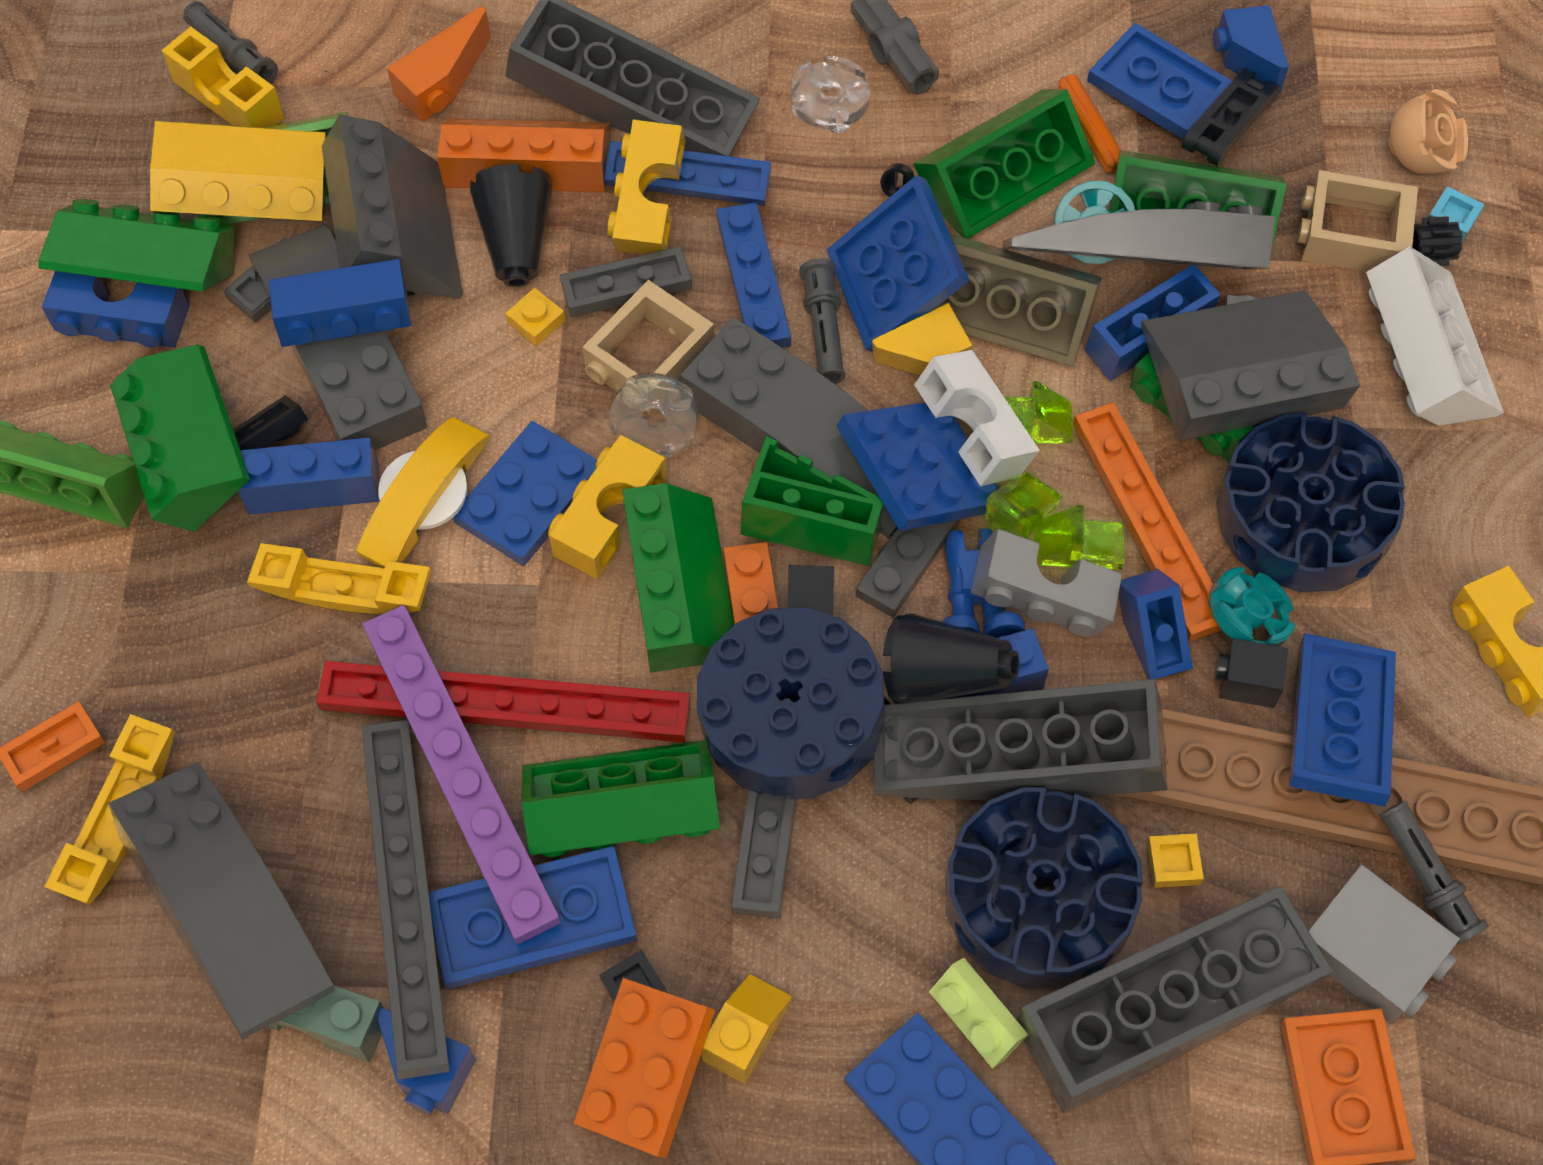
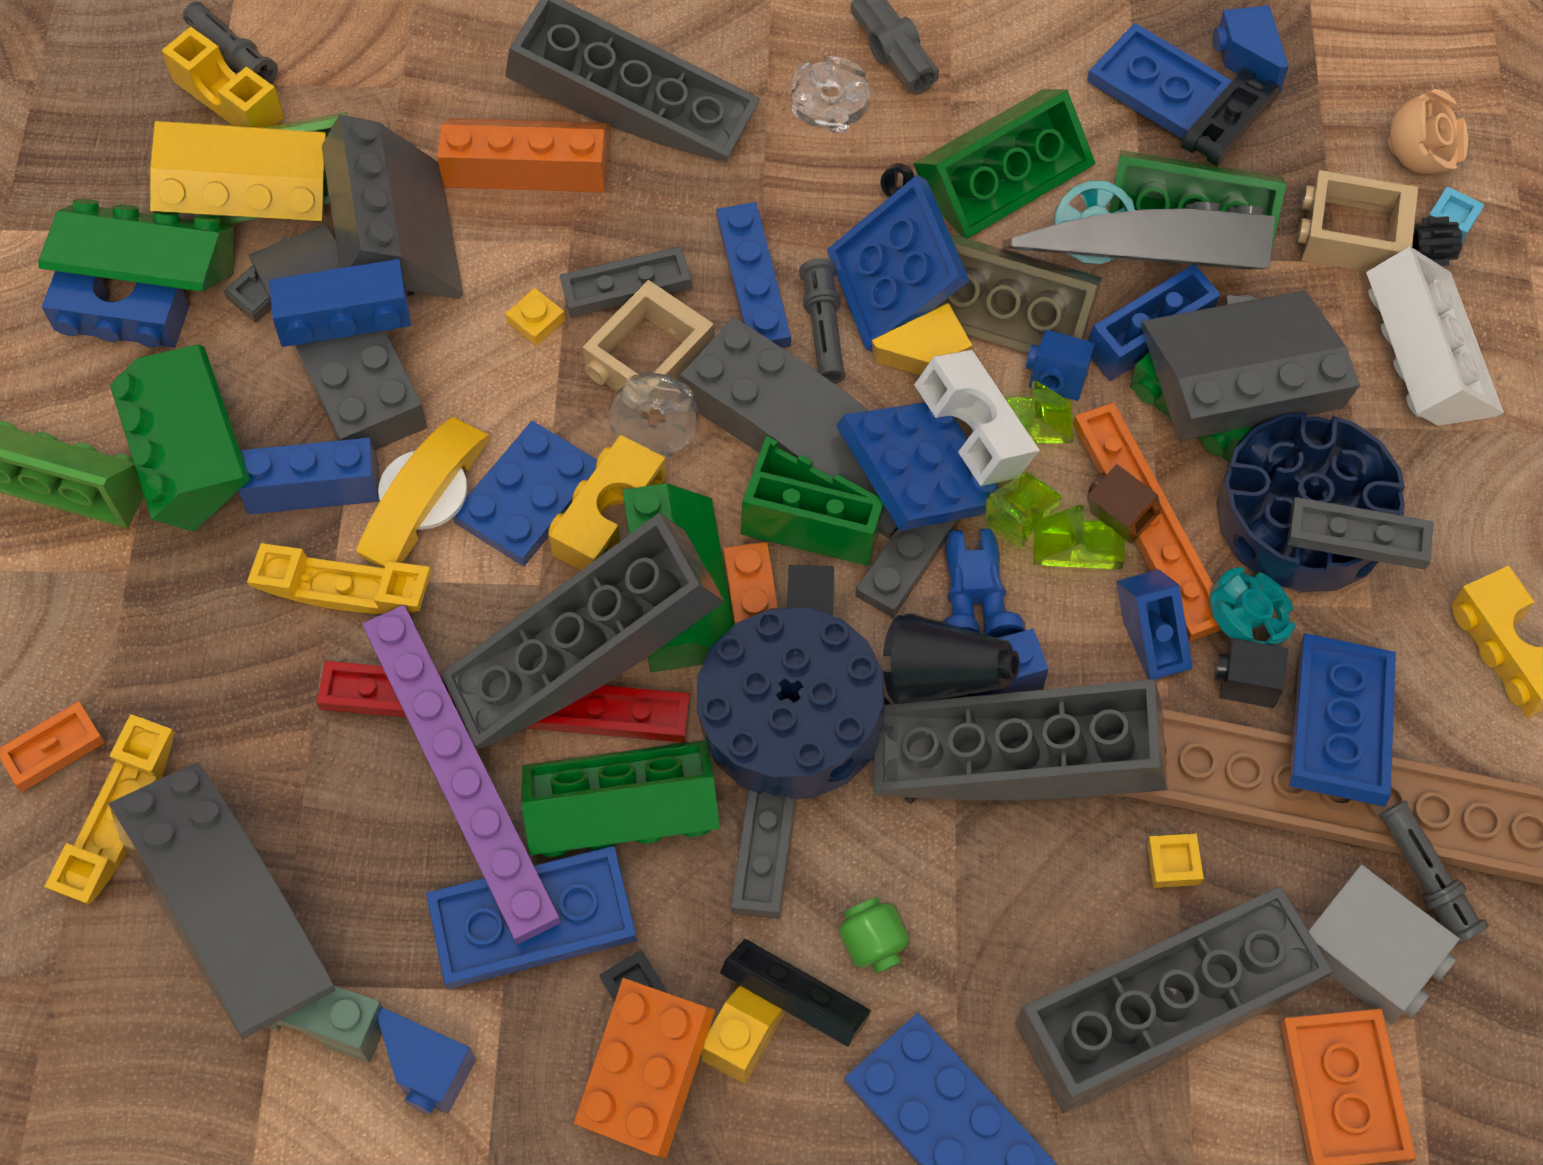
(270, 425): black plate -> none
(404, 902): dark grey plate -> none
(437, 69): orange slope -> none
(513, 219): black cone -> none
(583, 632): none -> dark grey slope
(650, 154): yellow arch -> none
(705, 176): blue plate -> none
(795, 992): none -> black tile
(874, 935): none -> bright green head
(978, 1013): yellowish green plate -> none
(1011, 578): light grey arch -> none
(1056, 843): dark blue brick -> none
(1061, 363): none -> blue brick
(1092, 123): orange axle -> none
(1123, 503): none -> reddish brown brick
(1360, 533): none -> dark grey plate

